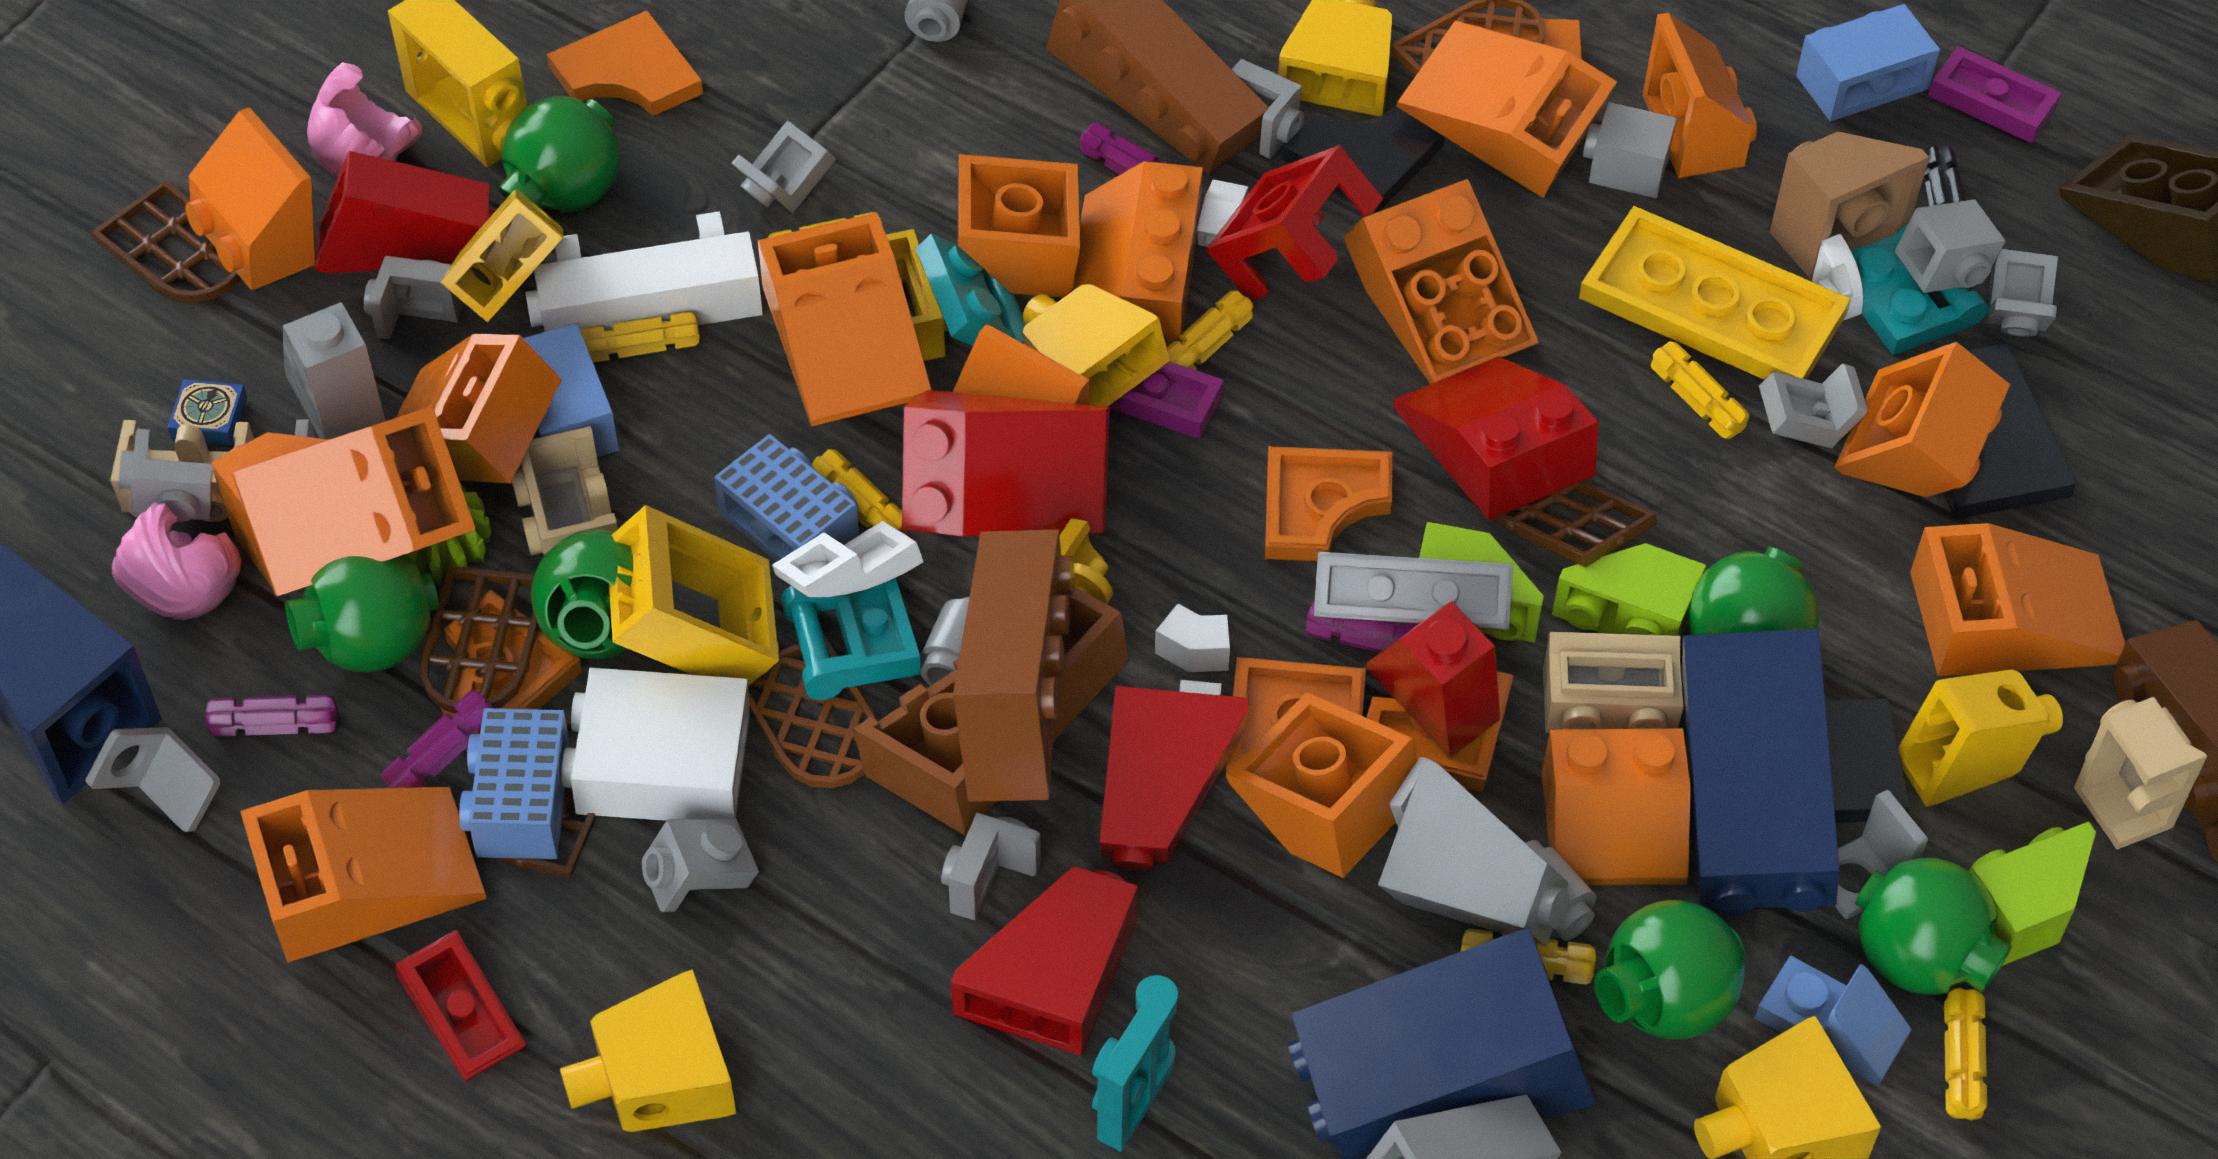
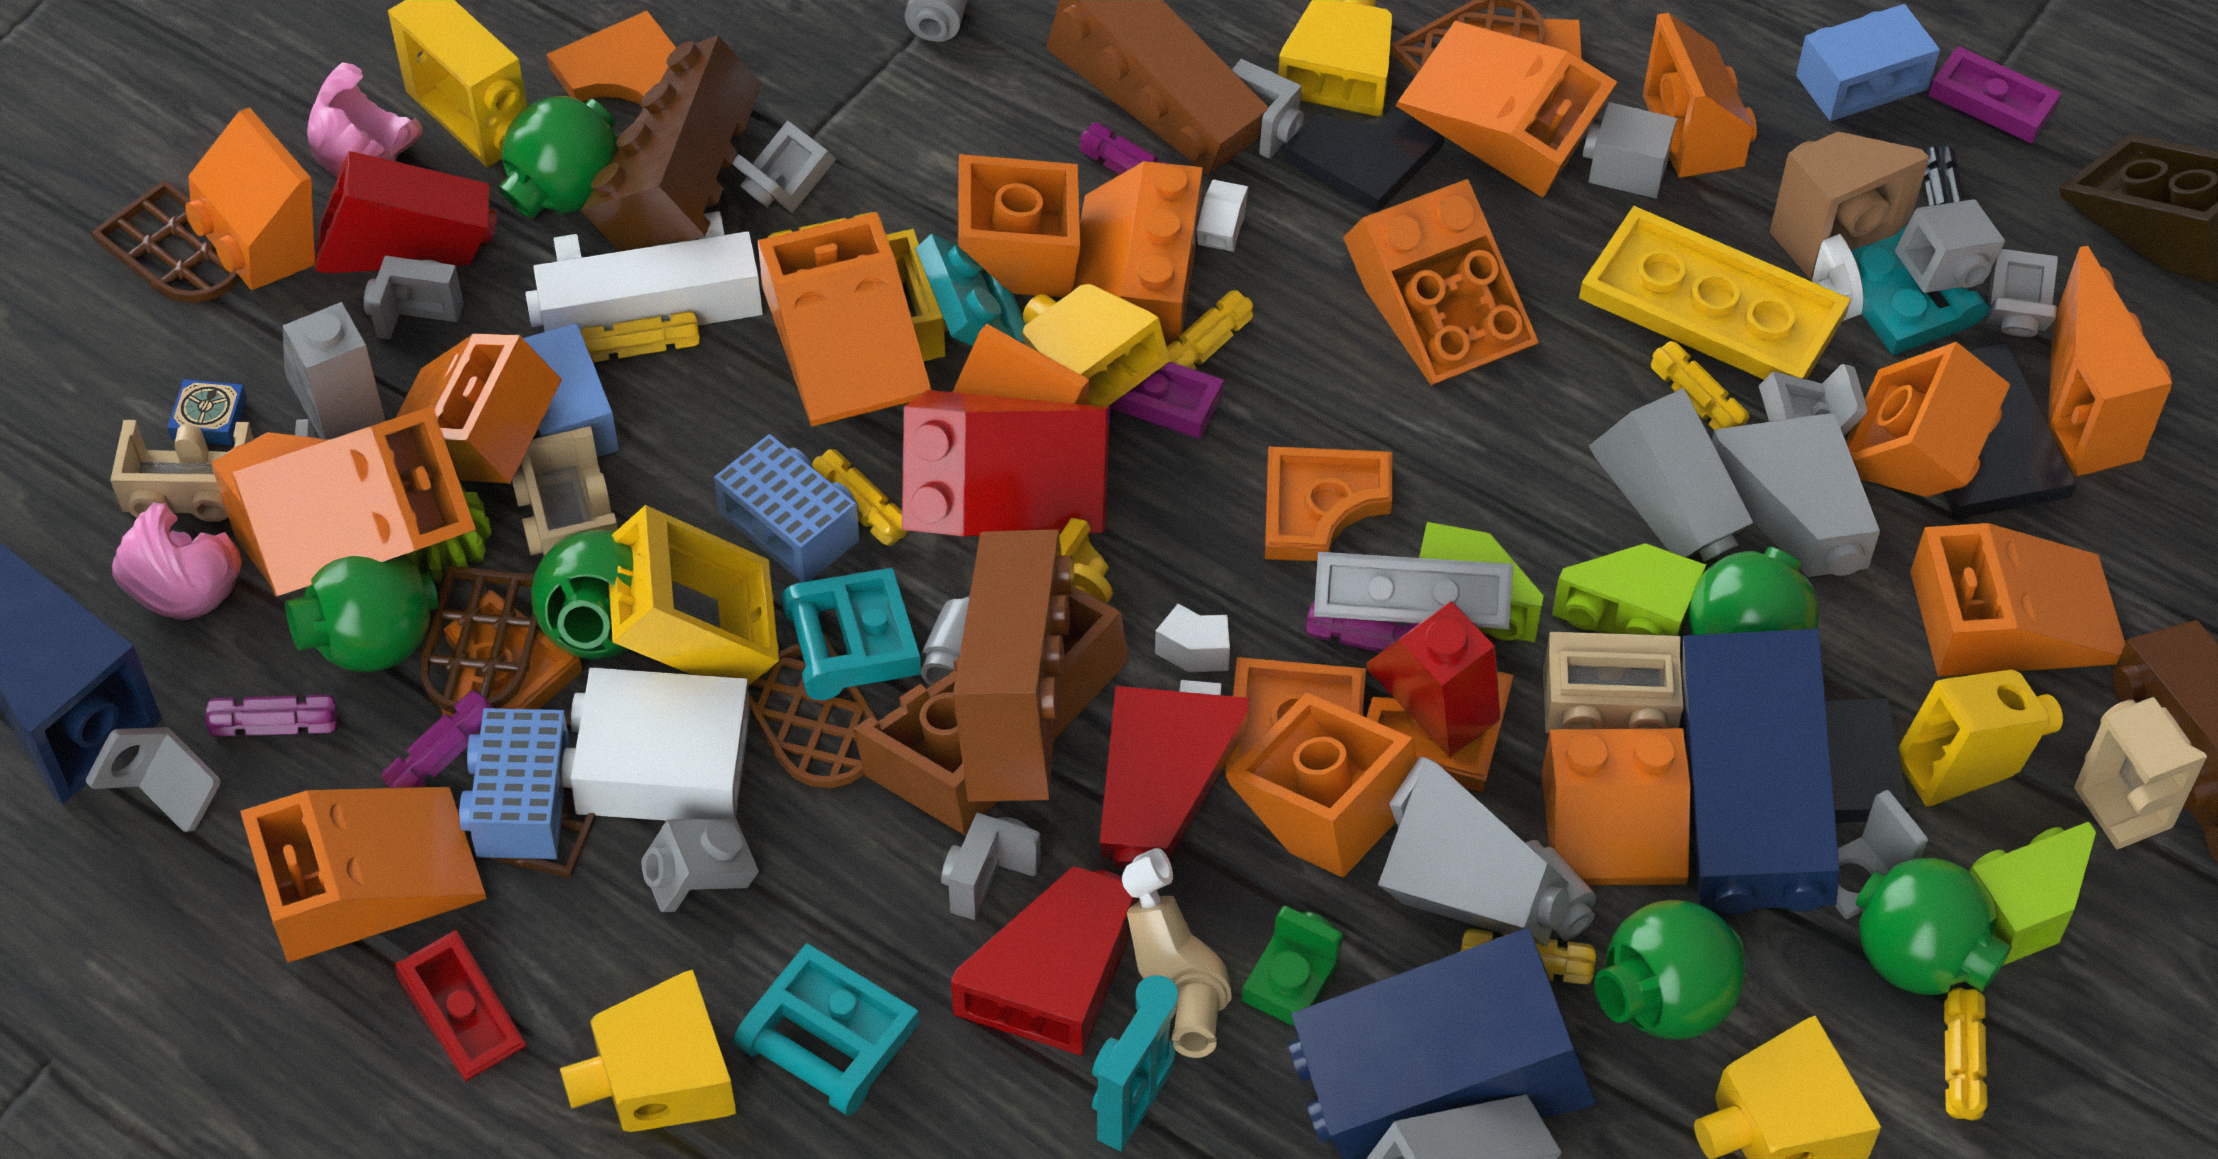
(179, 484): light grey bracket -> none
(505, 252): yellow torso -> none
(675, 150): none -> reddish brown wedge
(834, 569): white slope -> none
(840, 1011): none -> teal plate
(1170, 950): none -> tan arm
(1284, 216): red panel -> none
(1294, 965): none -> green bracket
(1504, 433): red slope -> none
(1645, 520): reddish brown window -> none
(1674, 477): none -> light grey slope
(1802, 491): none -> light grey slope
(1855, 1017): medium blue slope -> none
(2102, 374): none -> orange slope

